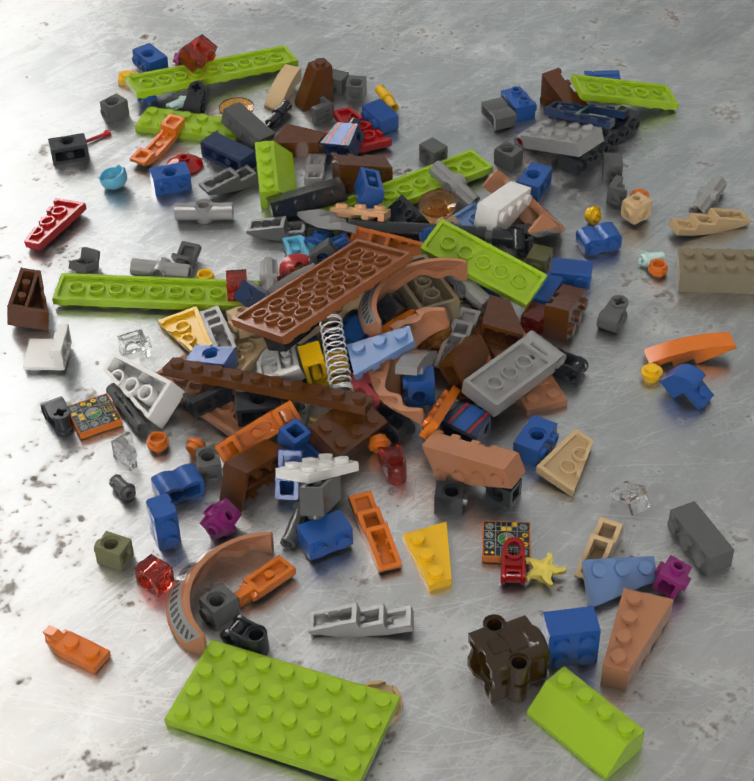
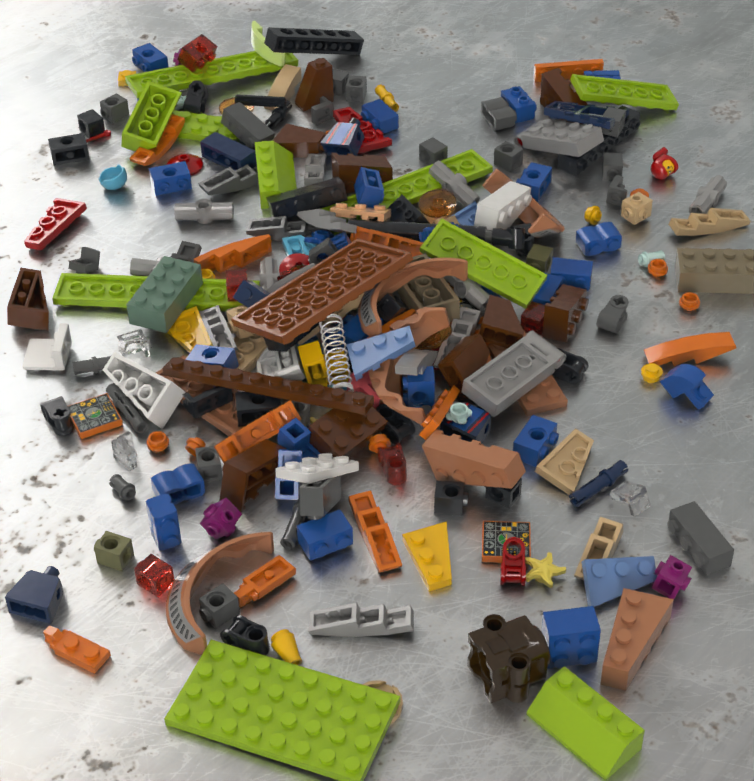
(36, 595): none -> dark blue torso
(91, 123): none -> black brick
(91, 365): none -> dark grey pin
(150, 117): none -> lime slope
(164, 294): none -> sand green brick
(236, 253): none -> orange slope
(263, 50): none -> yellowish green slope
(266, 101): none -> black axle
(285, 646): none -> yellow cone
(313, 41): none -> black brick
(459, 413): none -> light aqua plate
(568, 68): none -> orange plate
(605, 478): none -> dark blue pin
(619, 116): none -> dark grey brick
(663, 164): none -> red piece
(689, 301): none -> orange plate

